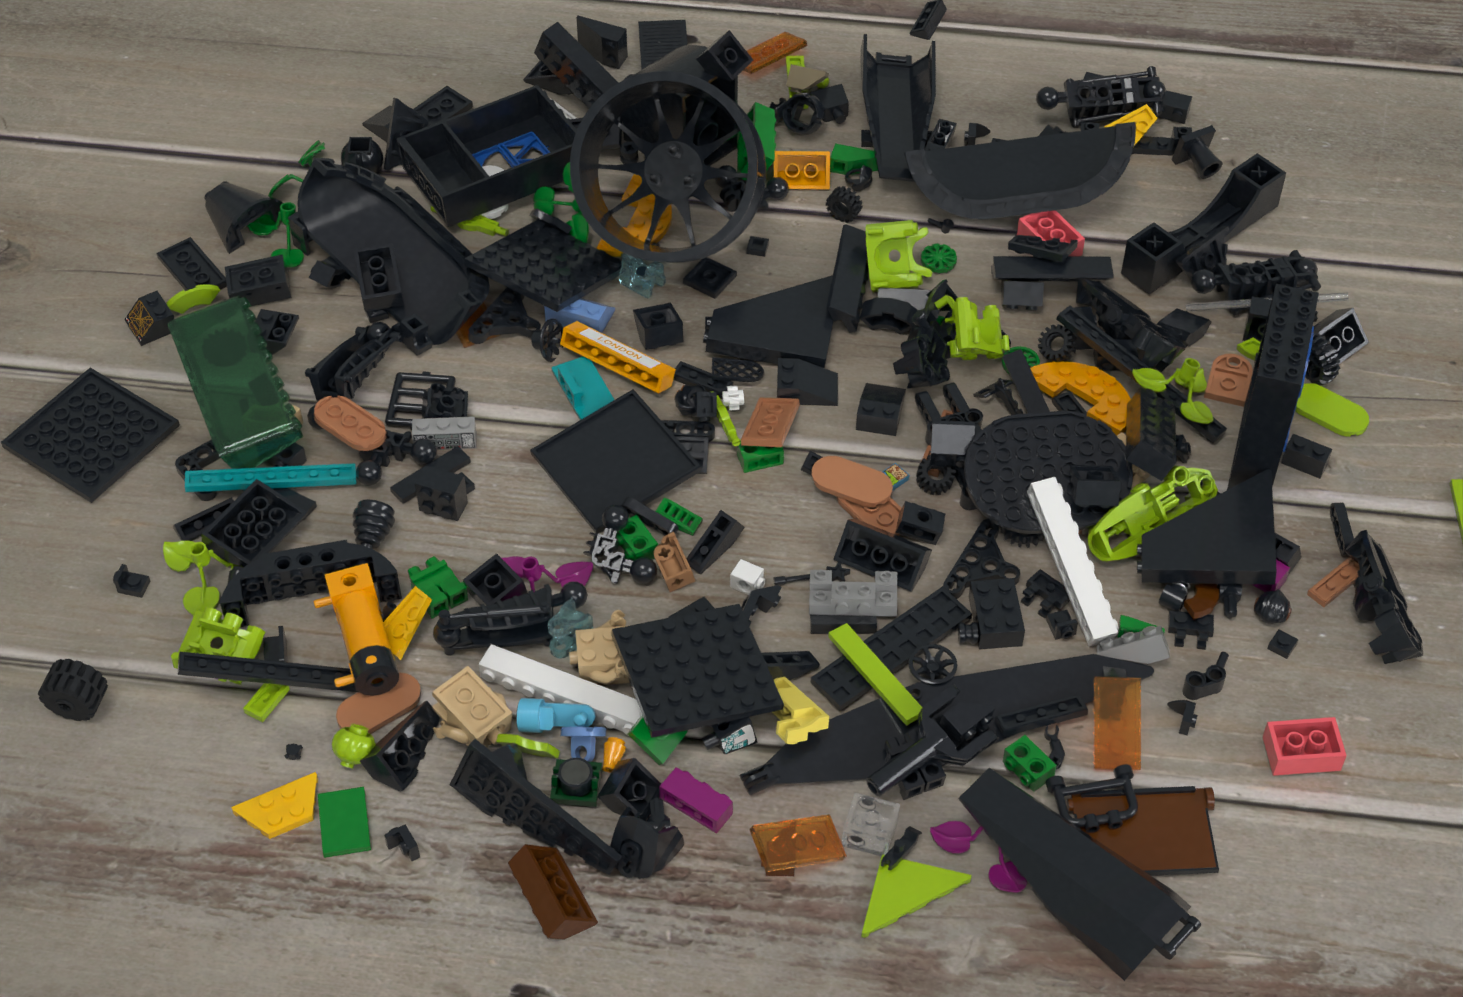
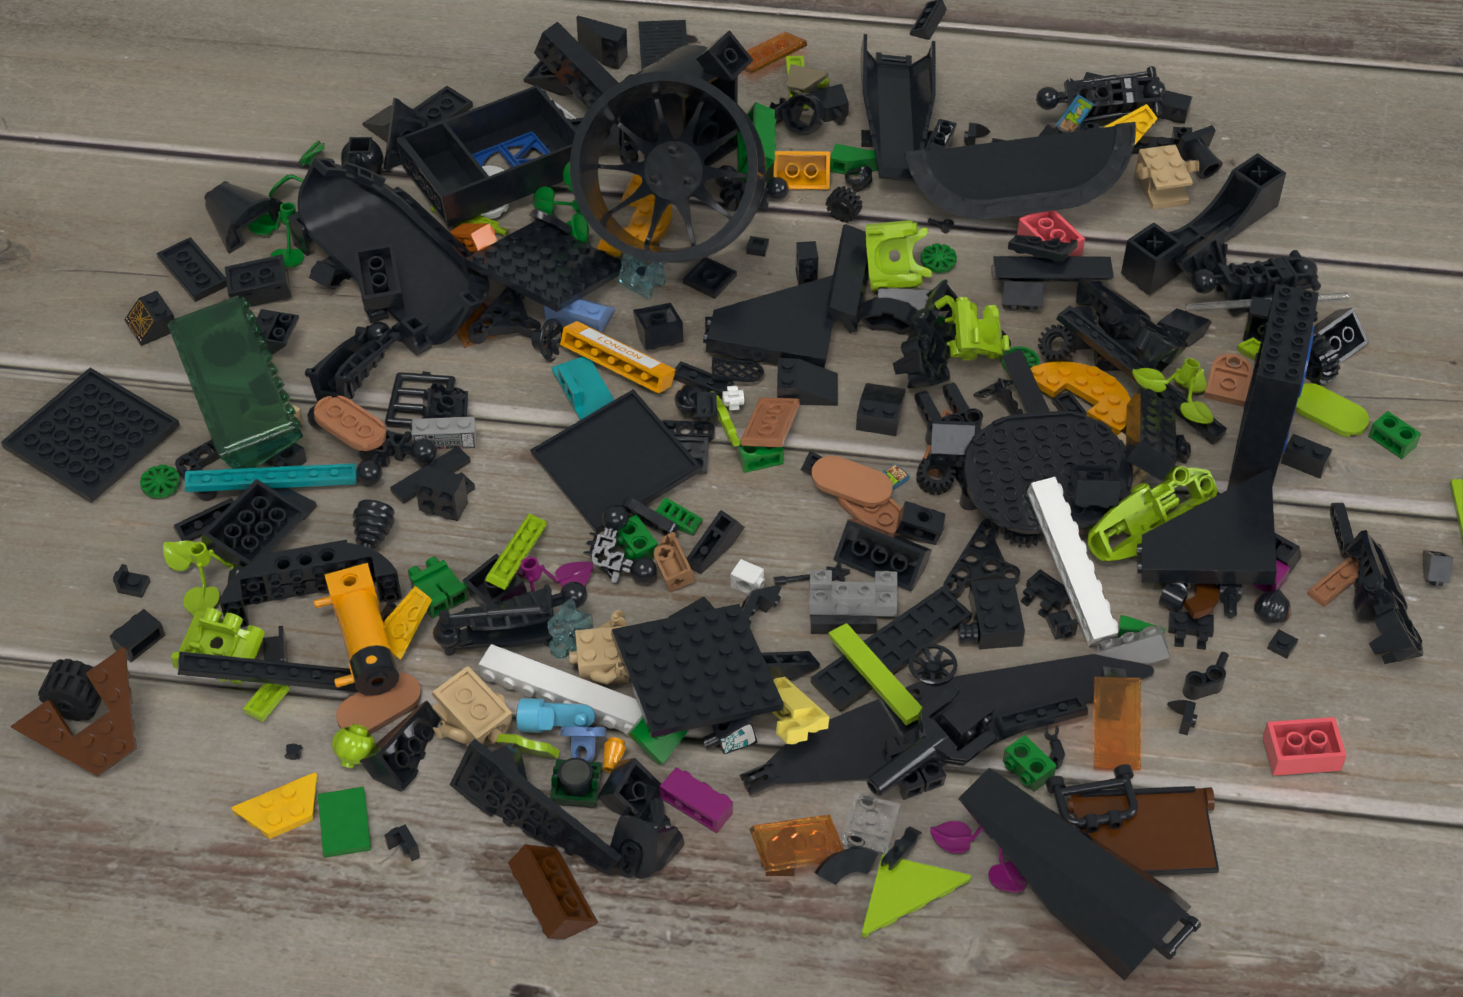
(104, 740): none -> reddish brown wing
(137, 634): none -> black brick
(160, 481): none -> green wheel
(199, 295): lime tile -> none
(475, 235): none -> orange brick
(516, 551): none -> lime tile
(806, 262): none -> black brick
(846, 862): none -> black tile
(1075, 114): none -> tile
(1164, 176): none -> tan torso
(1394, 435): none -> green brick
(1437, 567): none -> black slope

